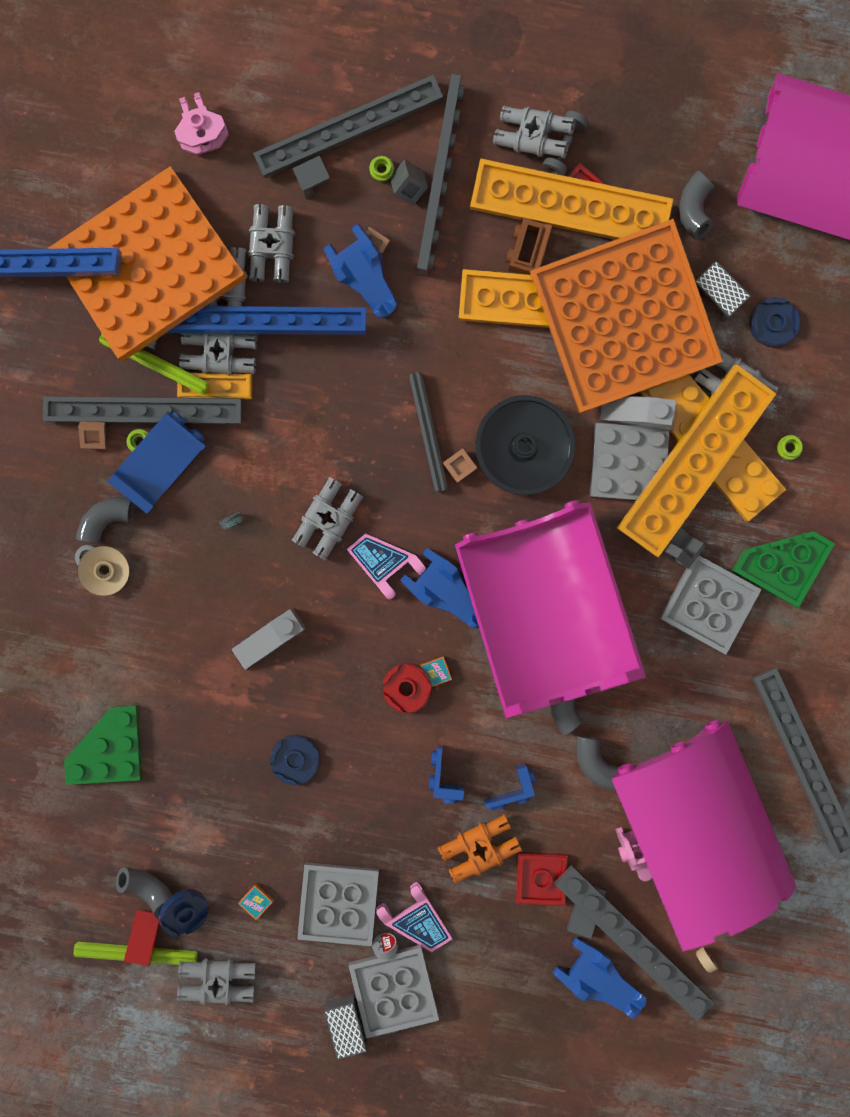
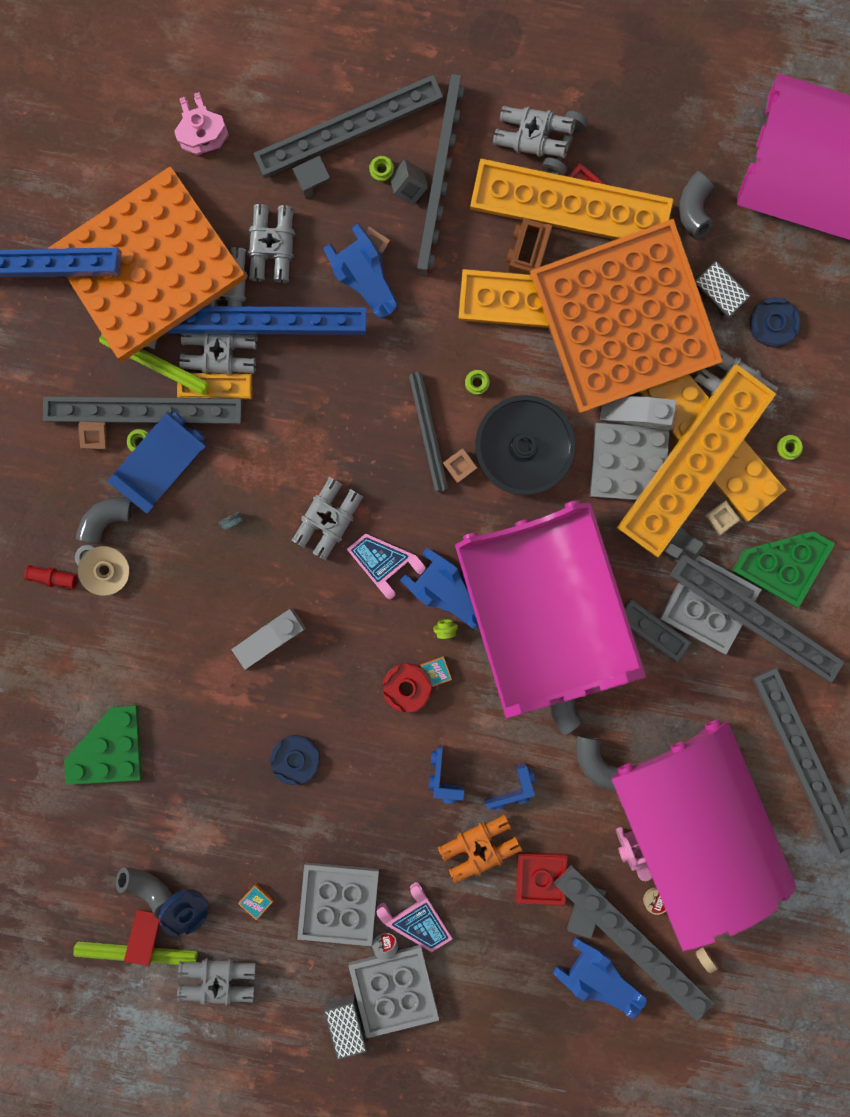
(51, 577): none -> red pin
(445, 629): none -> lime plate
(477, 374): none -> lime plate
(653, 902): none -> tile
(656, 631): none -> dark grey tile
(722, 517): none -> tan tile
(756, 618): none -> dark grey plate

